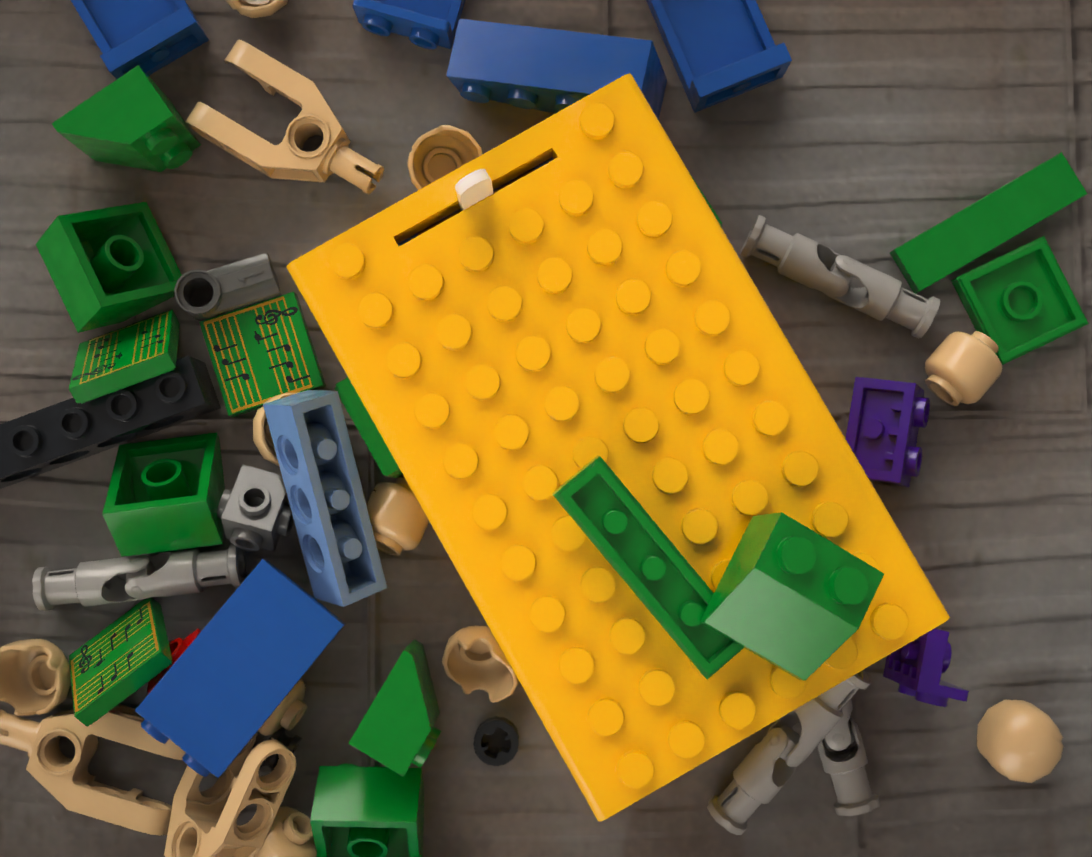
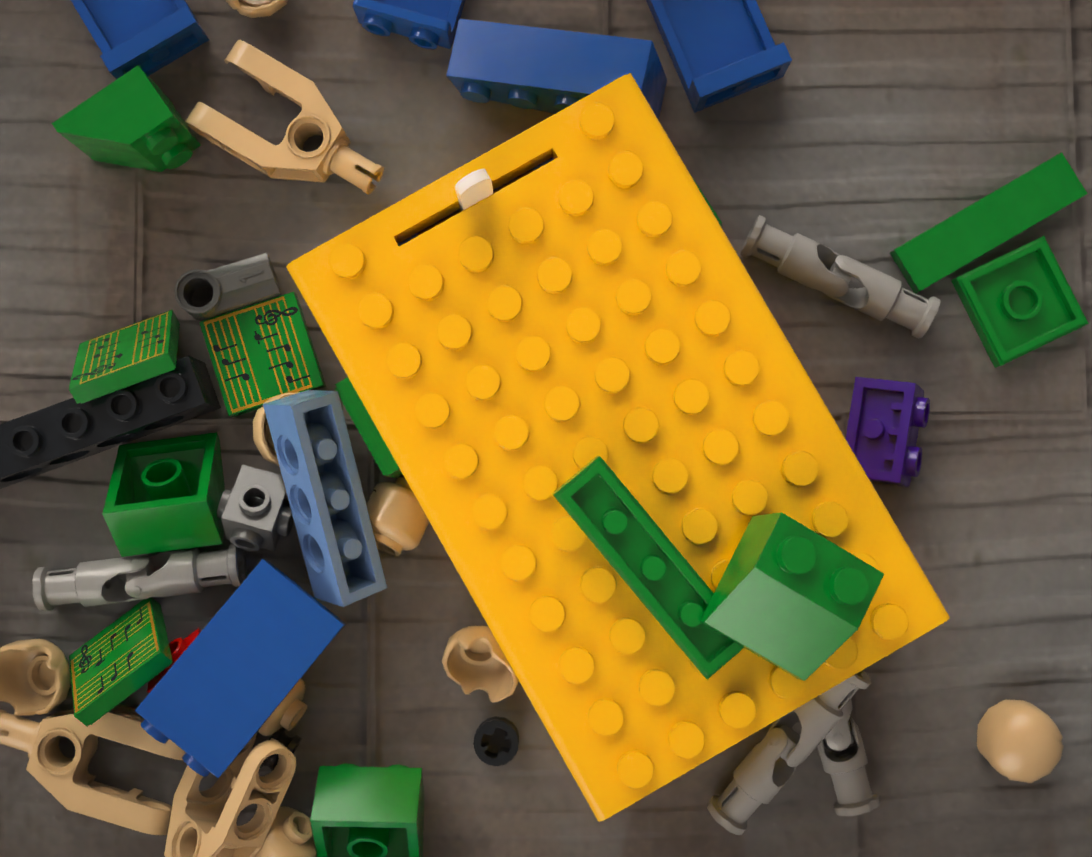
(108, 264): green slope -> none
(402, 716): green slope -> none
(440, 153): tan hair -> none
(920, 667): dark purple bracket -> none
(963, 367): tan head -> none

